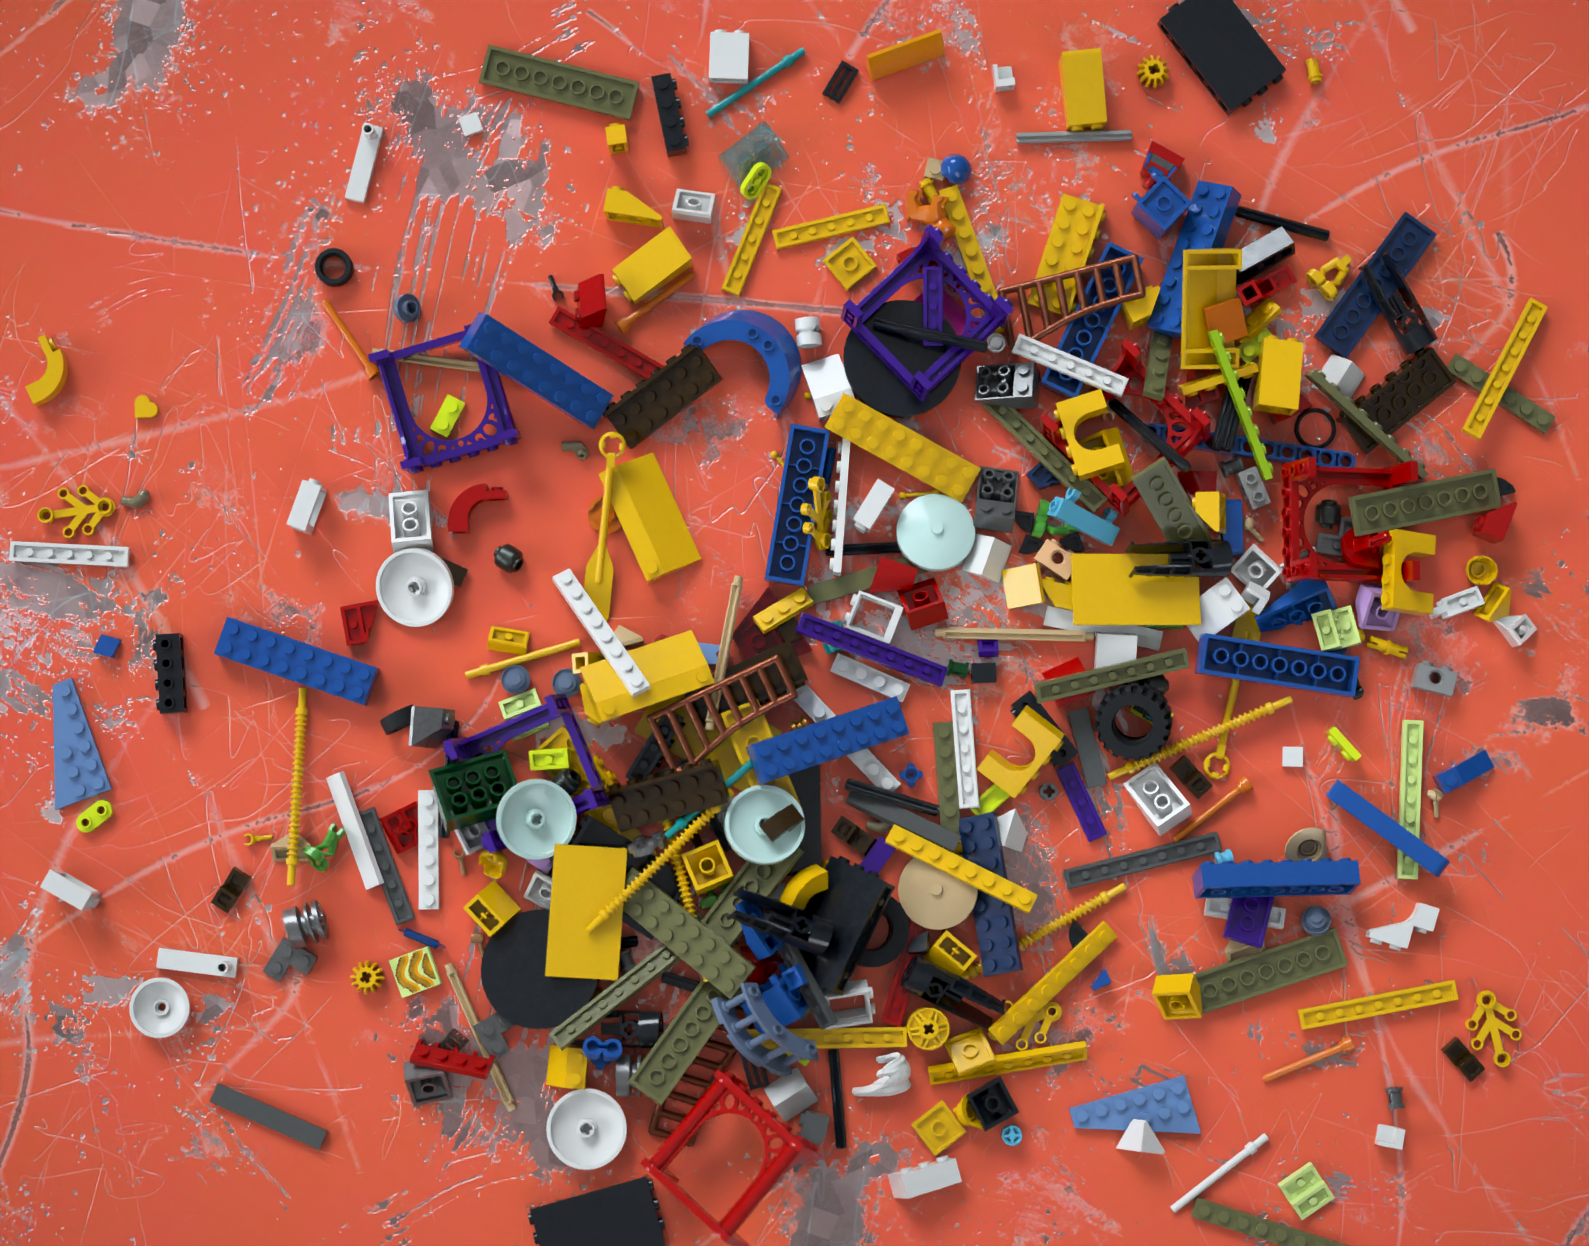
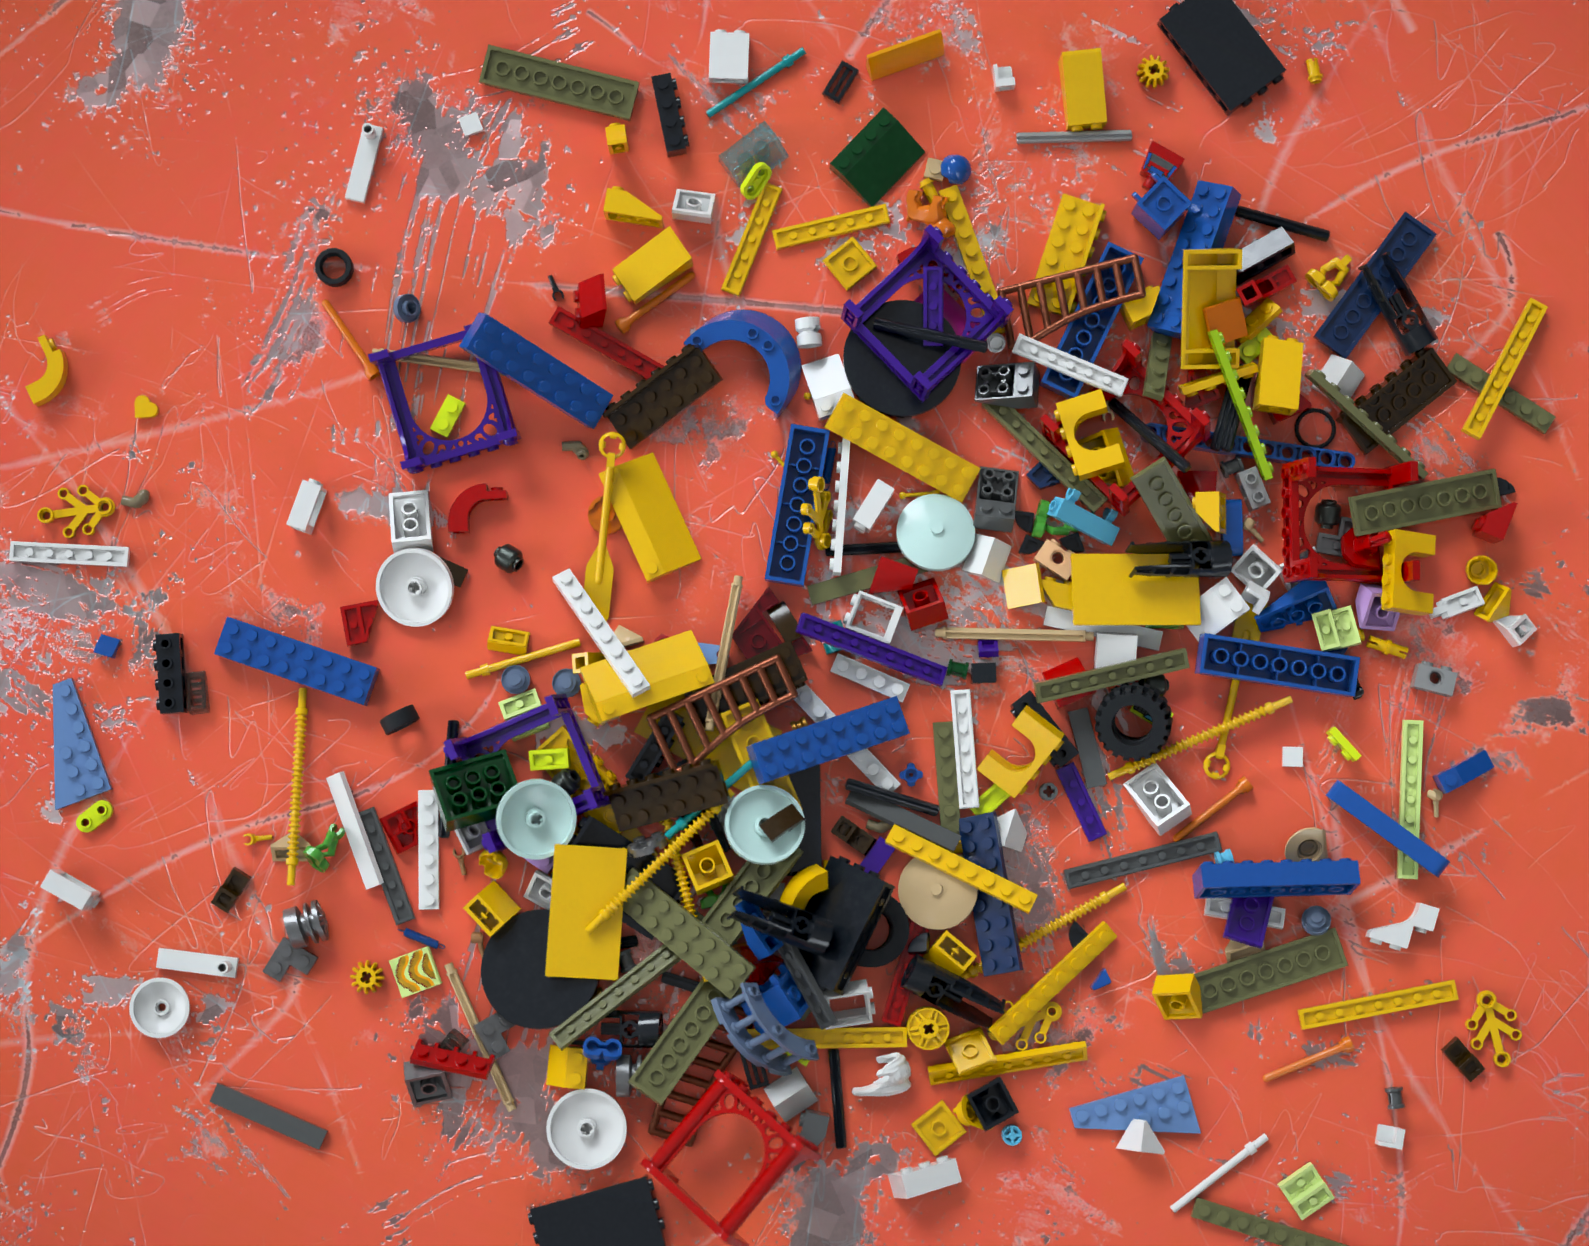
(197, 709): none -> clear smoke slope
(430, 726): flat silver slope -> none
(783, 610): yellow plate -> none
(794, 977): blue plate -> none
(877, 157): none -> dark green slope
(1190, 777): dark brown slope -> none

